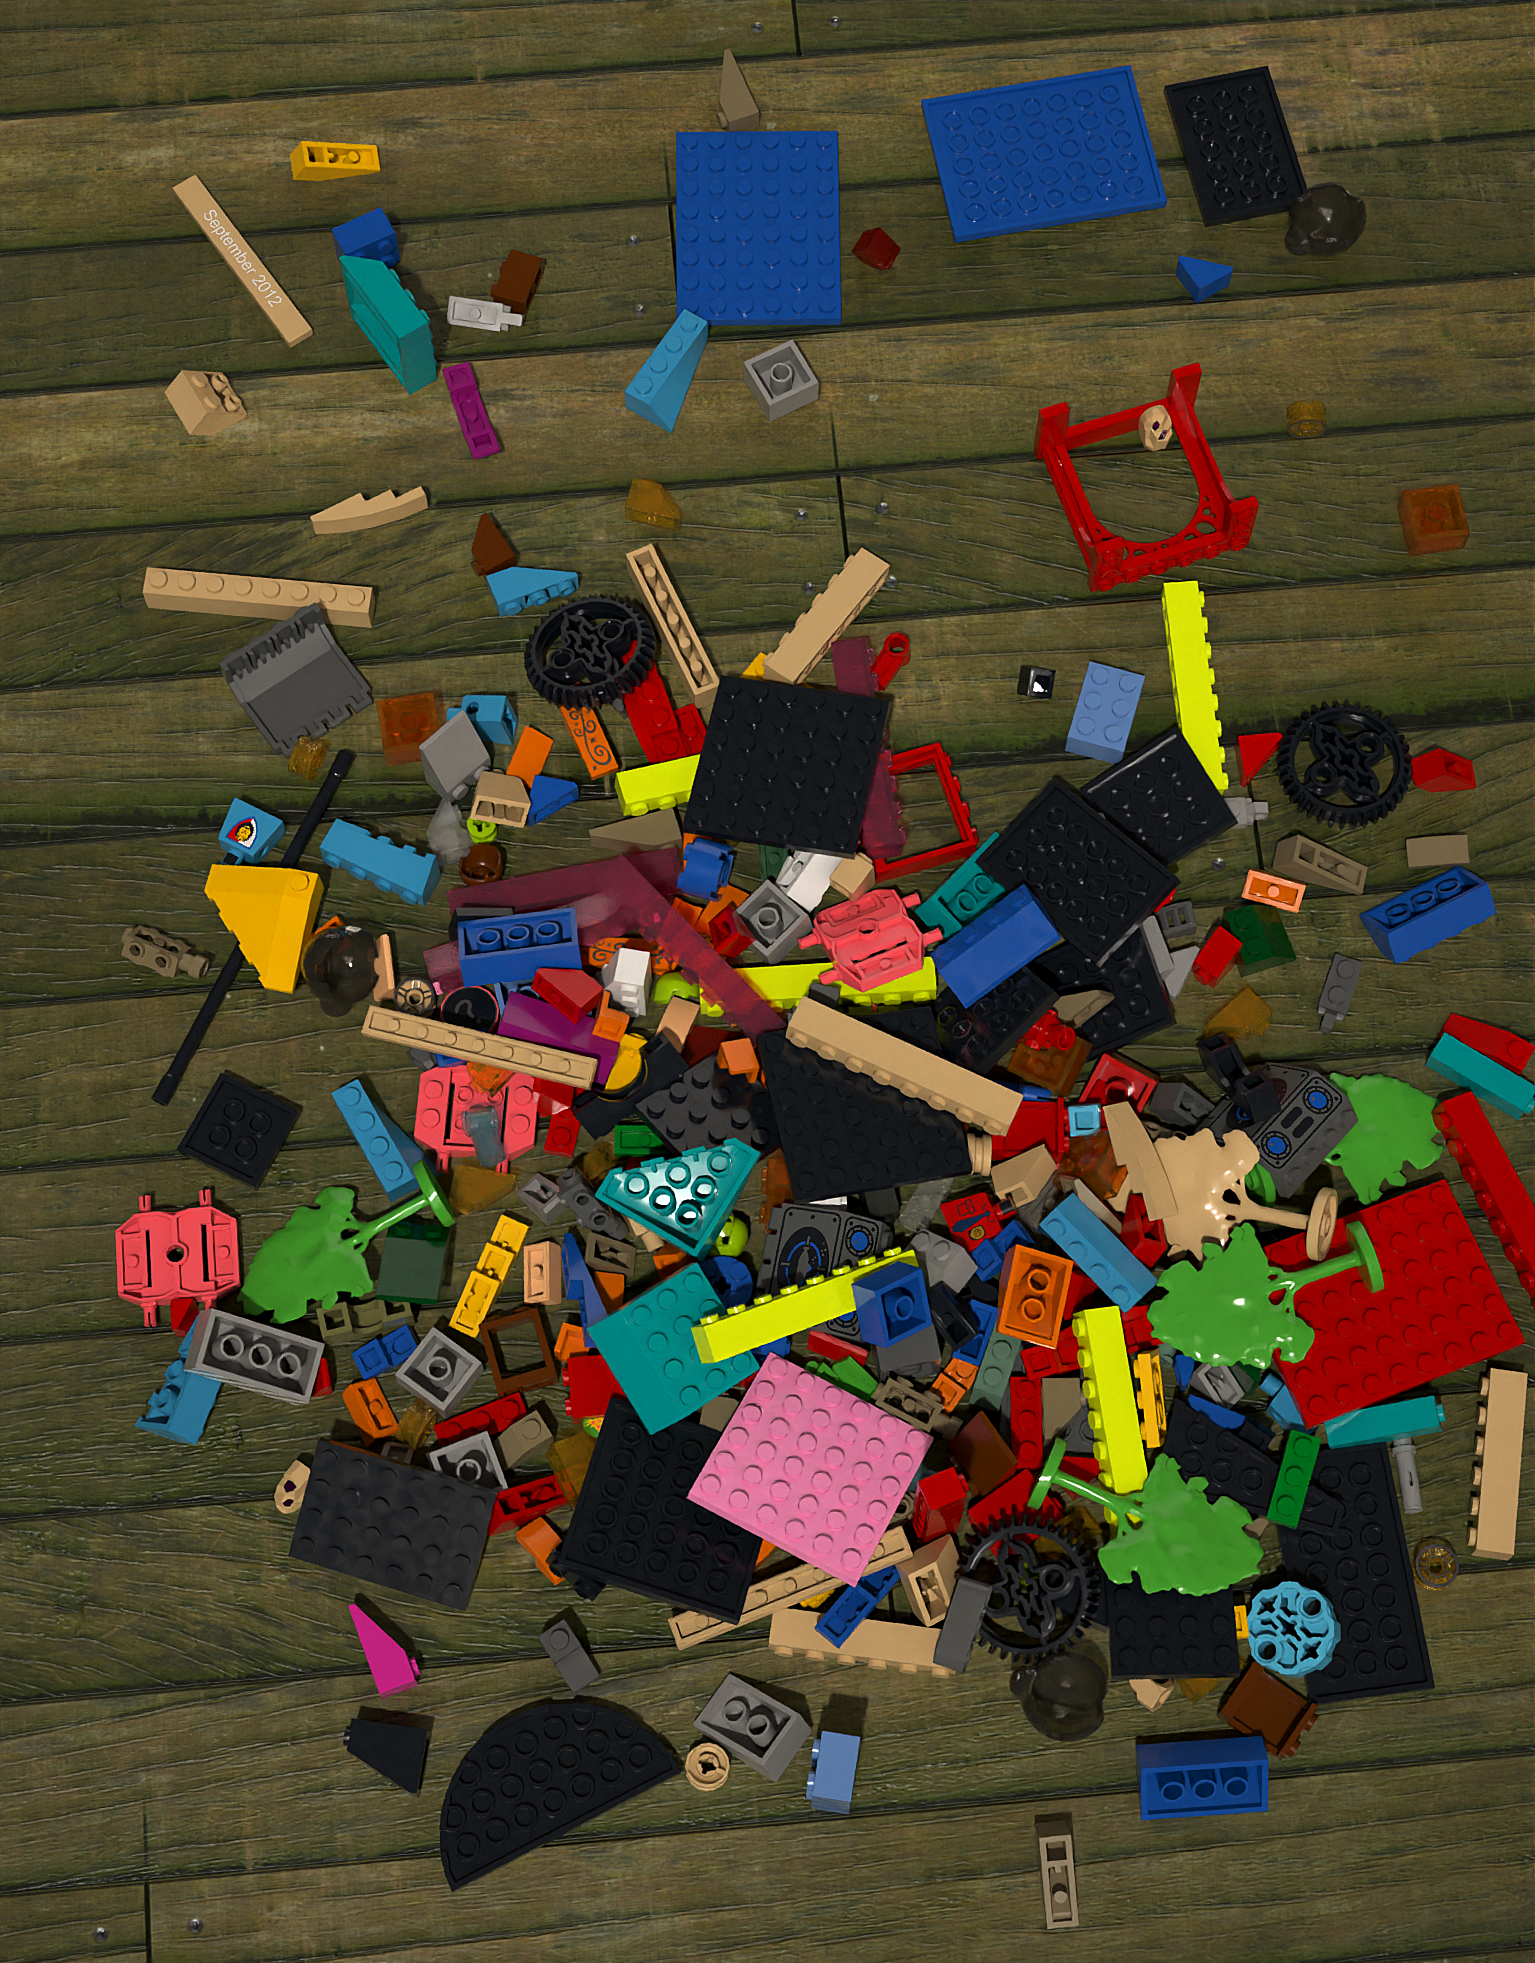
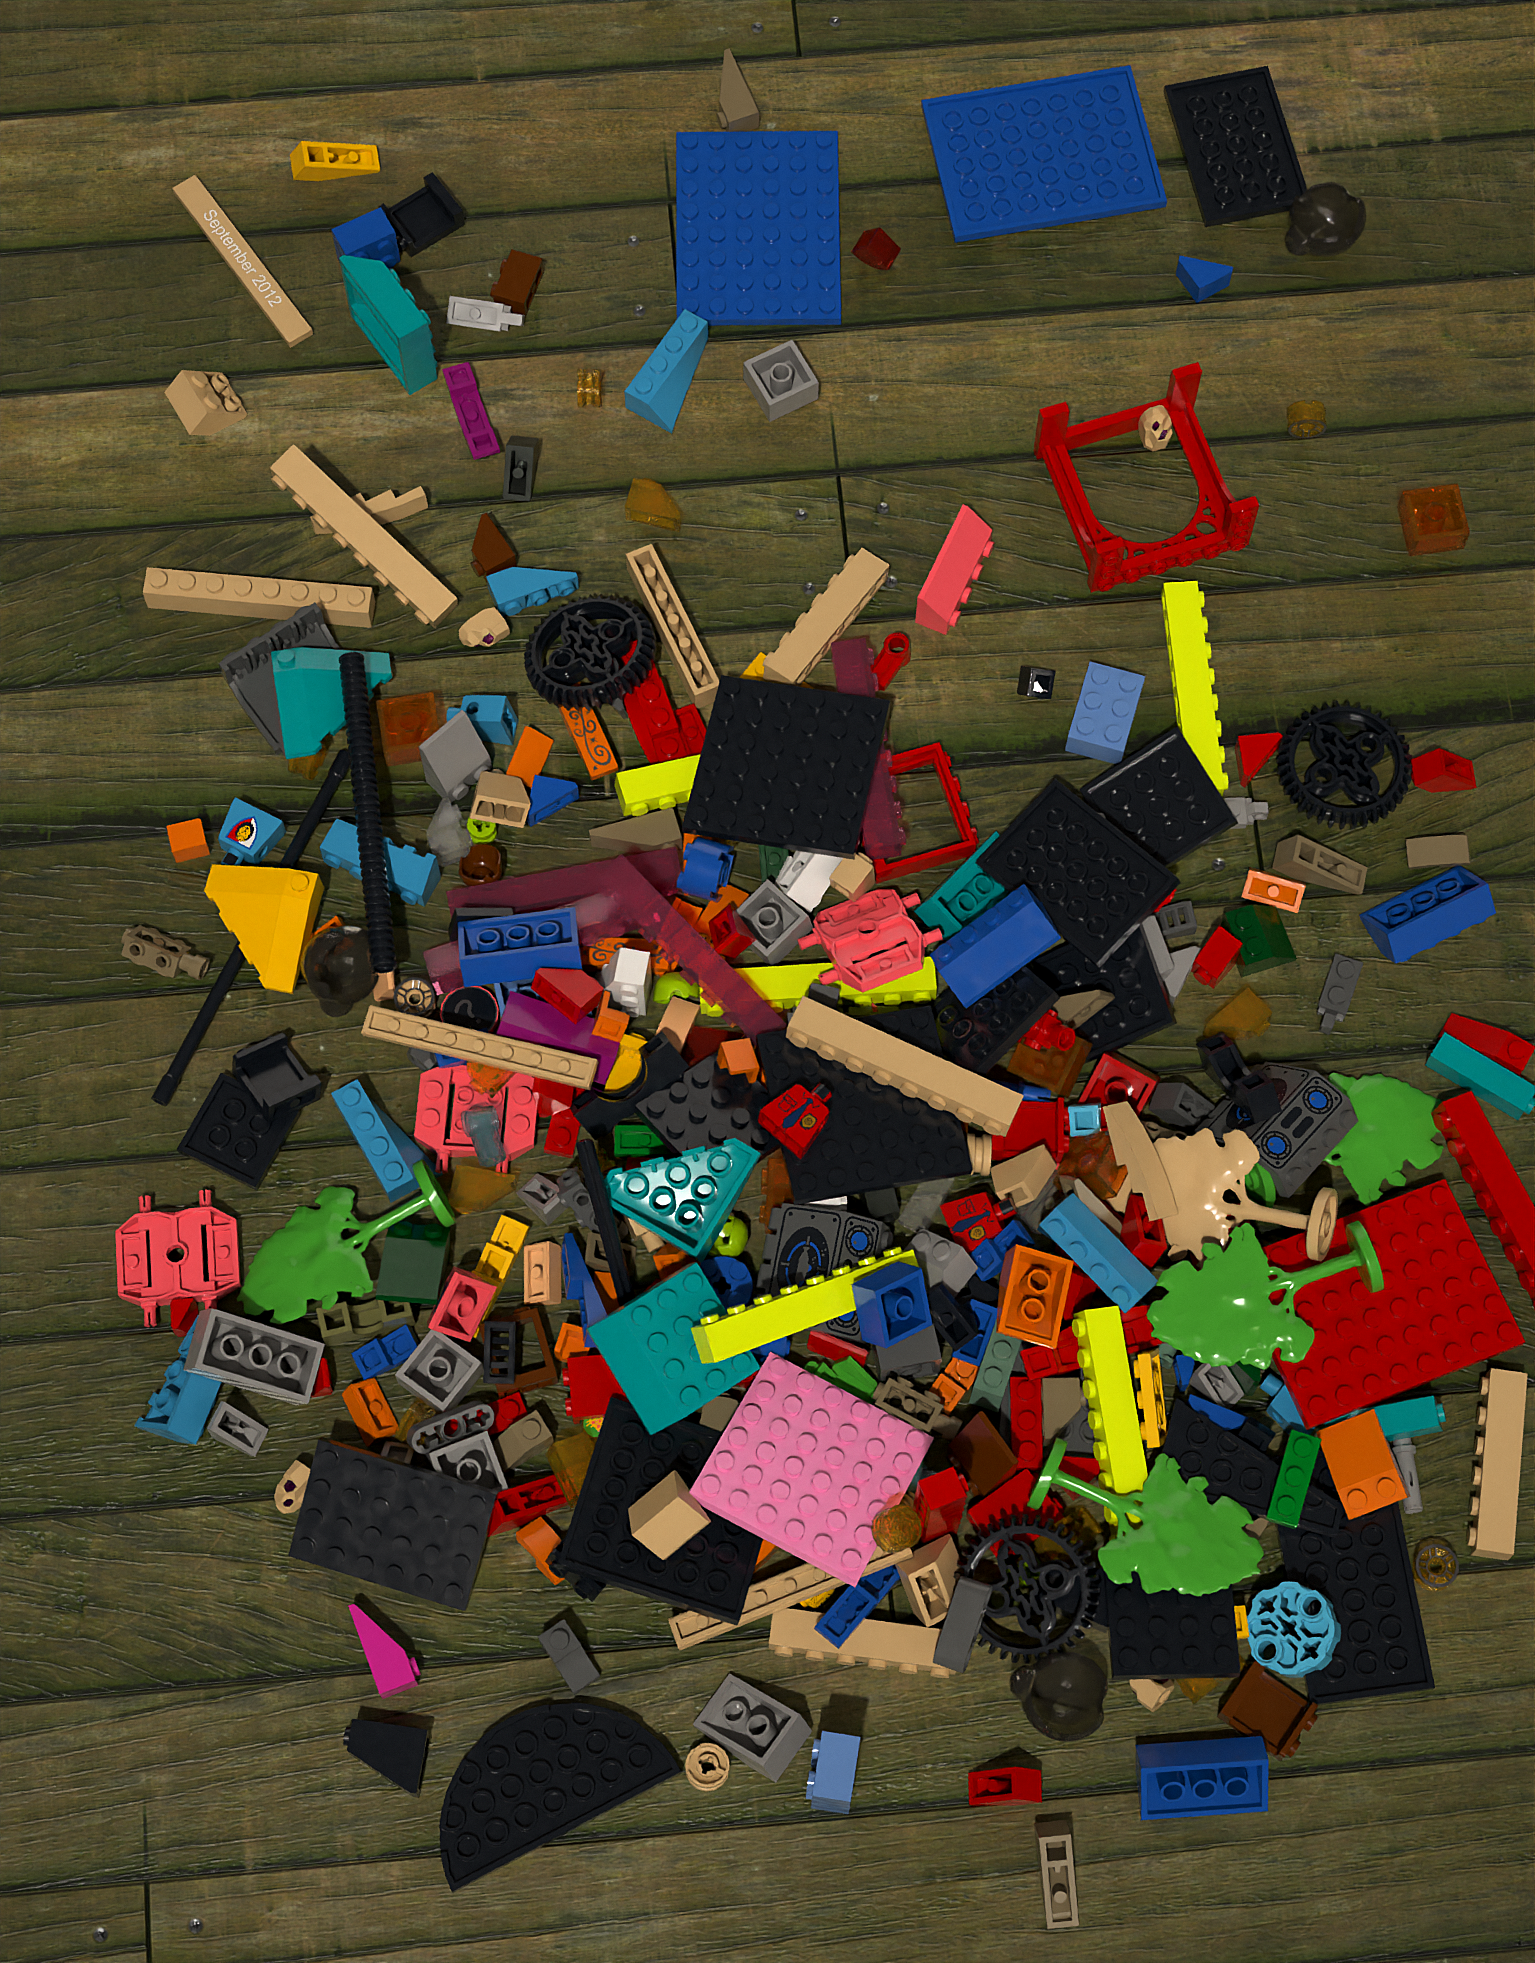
(187, 840): none -> orange panel
(236, 1429): none -> light grey slope
(275, 1078): none -> black panel
(312, 694): none -> teal slope
(364, 536): none -> tan brick
(367, 813): none -> black piece
(424, 217): none -> black panel
(427, 1426): none -> dark grey beam
(461, 1304): none -> coral slope
(484, 629): none -> tan rock
(499, 1378): none -> black slope
(520, 468): none -> pearl dark grey slope
(589, 388): none -> clear yellow wheel
(605, 1221): none -> black axle
(667, 1516): none -> tan slope
(797, 1117): none -> red torso
(885, 1531): none -> clear yellow wheel
(954, 571): none -> coral slope
(1005, 1787): none -> red slope
(1362, 1464): none -> orange slope

